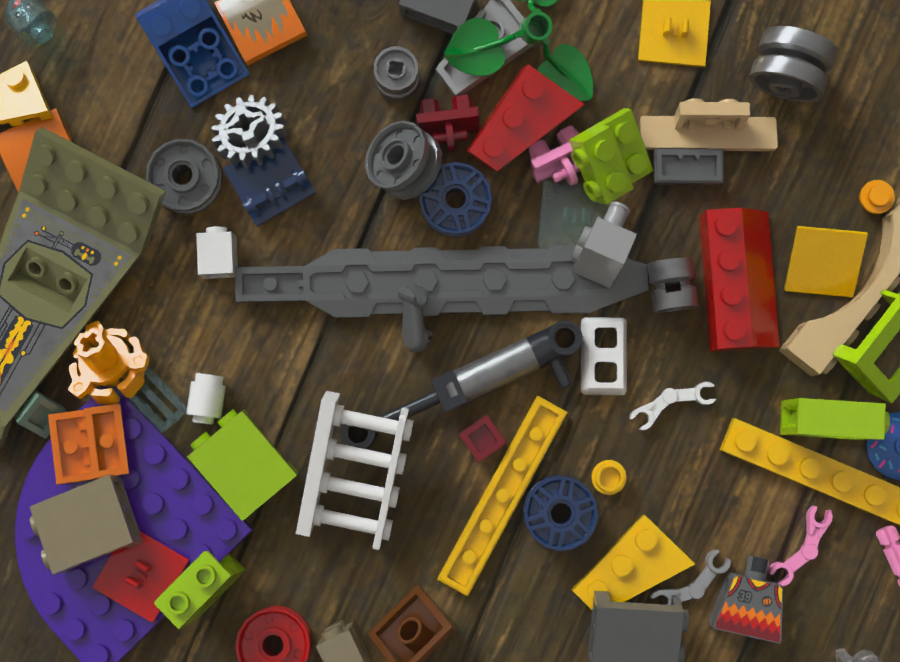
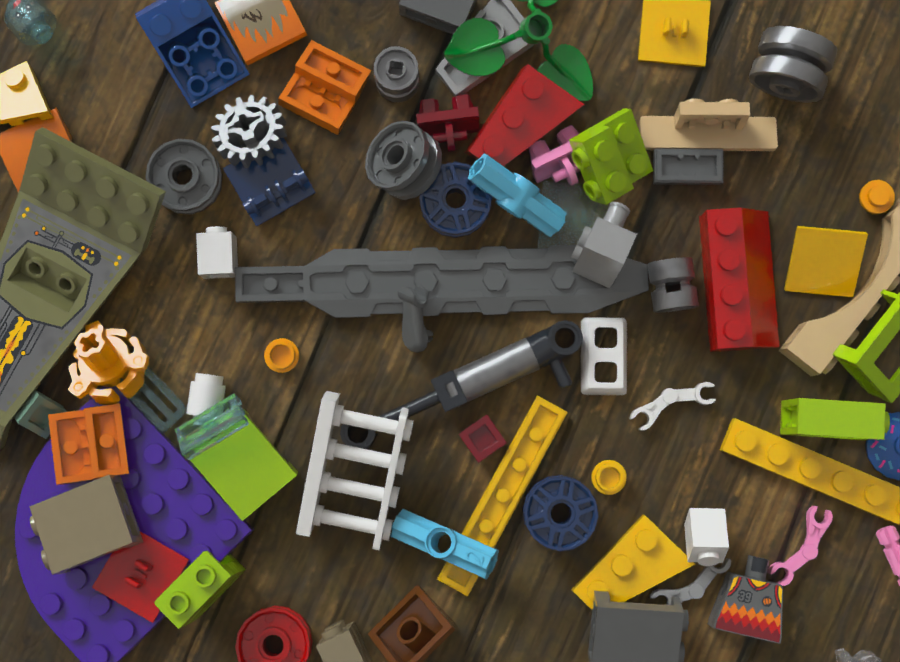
(212, 430): none -> clear light blue tile
(281, 355): none -> light orange plate
(324, 87): none -> orange slope
(463, 552): none -> medium azure piece
(517, 195): none -> medium azure piece
(706, 536): none -> white brick

